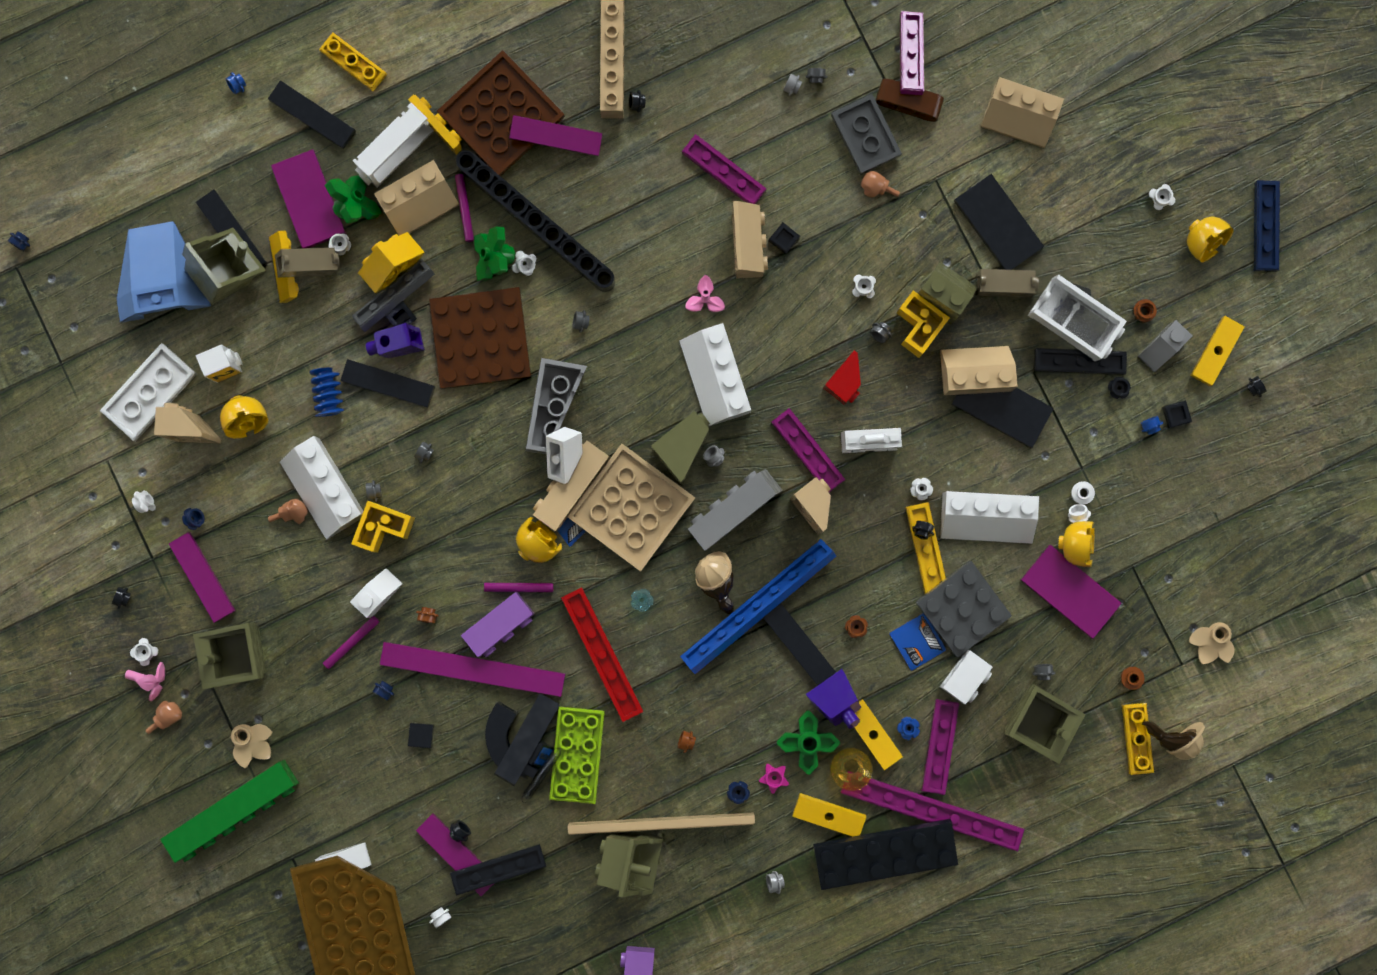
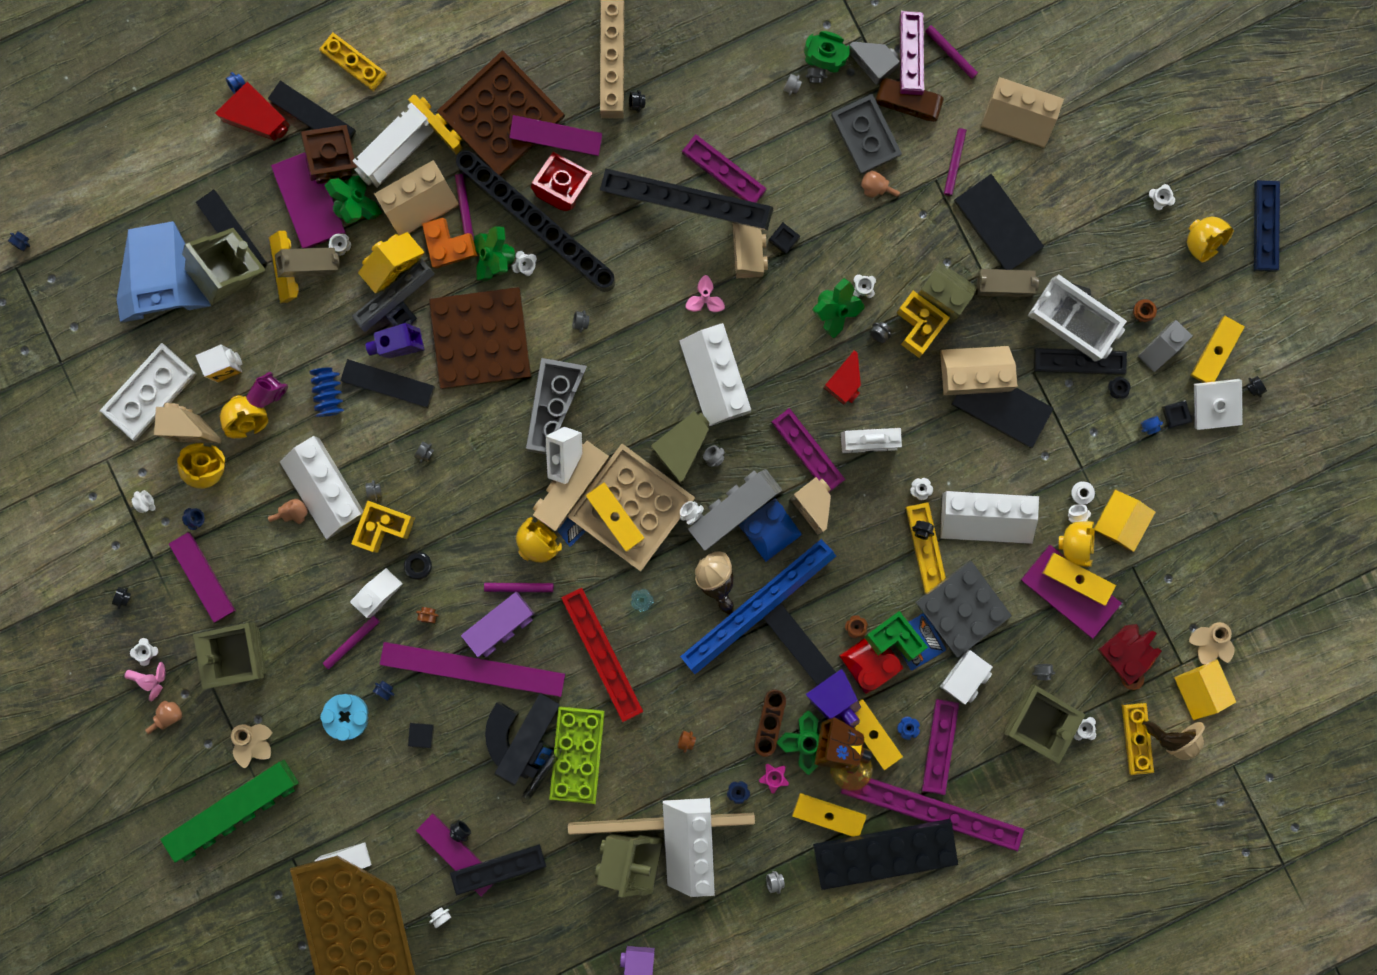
(200, 465): none -> yellow cylinder
(253, 113): none -> red slope
(266, 390): none -> magenta piece
(328, 153): none -> reddish brown plate
(331, 716): none -> medium azure plate
(408, 565): none -> black piece
(444, 249): none -> orange plate
(560, 182): none -> red slope
(606, 505): none -> yellow tile
(687, 199): none -> black plate
(689, 846): none -> white slope
(691, 512): none -> white plate
(770, 529): none -> blue slope
(770, 734): none -> reddish brown beam
(816, 53): none -> green plate
(836, 306): none -> green plant
(840, 746): none -> reddish brown torso
(868, 667): none -> red slope
(875, 59): none -> light grey slope
(899, 632): none -> green plate
(951, 52): none -> magenta piece
(955, 160): none -> magenta piece
(1090, 585): none -> yellow tile
(1090, 733): none -> white plate
(1124, 520): none -> yellow slope
(1130, 653): none -> dark red plate
(1205, 690): none -> yellow slope
(1218, 404): none -> white plate

